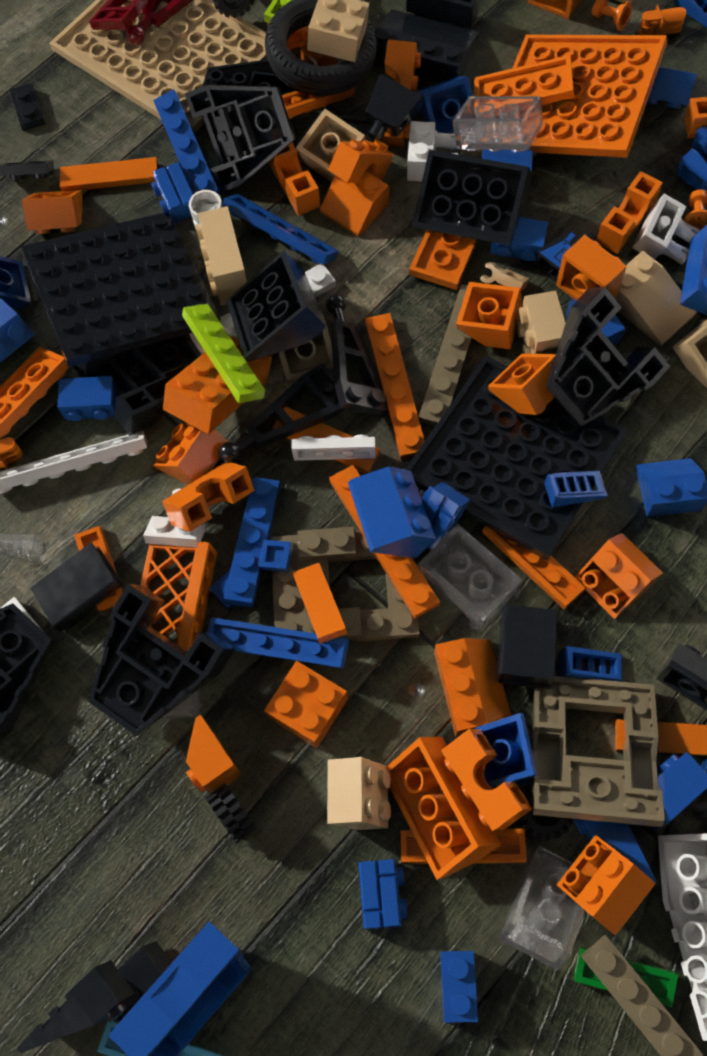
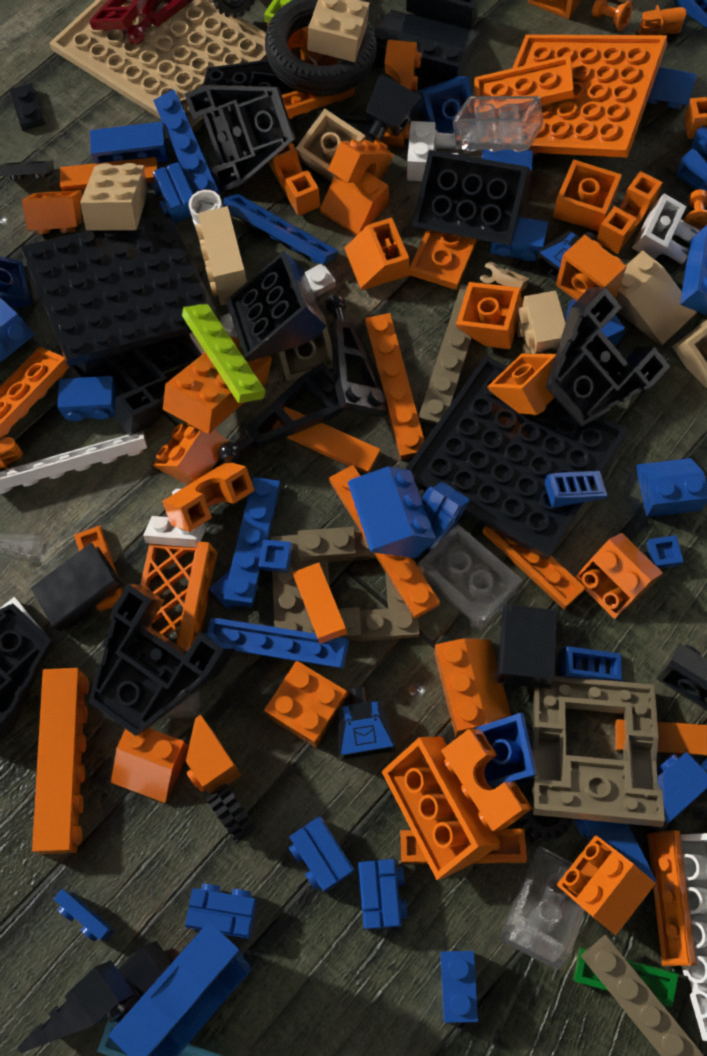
(59, 762): none -> orange brick
(93, 925): none -> blue plate
(114, 197): none -> tan brick
(129, 143): none -> blue brick
(149, 763): none -> orange slope
(227, 912): none -> blue brick
(321, 854): none -> blue brick
(333, 448): white plate -> none
(358, 794): tan brick -> none
(363, 727): none -> torso
(378, 255): none -> orange slope
(586, 195): none -> orange brick
(665, 551): none -> blue plate
(671, 899): none -> orange tile

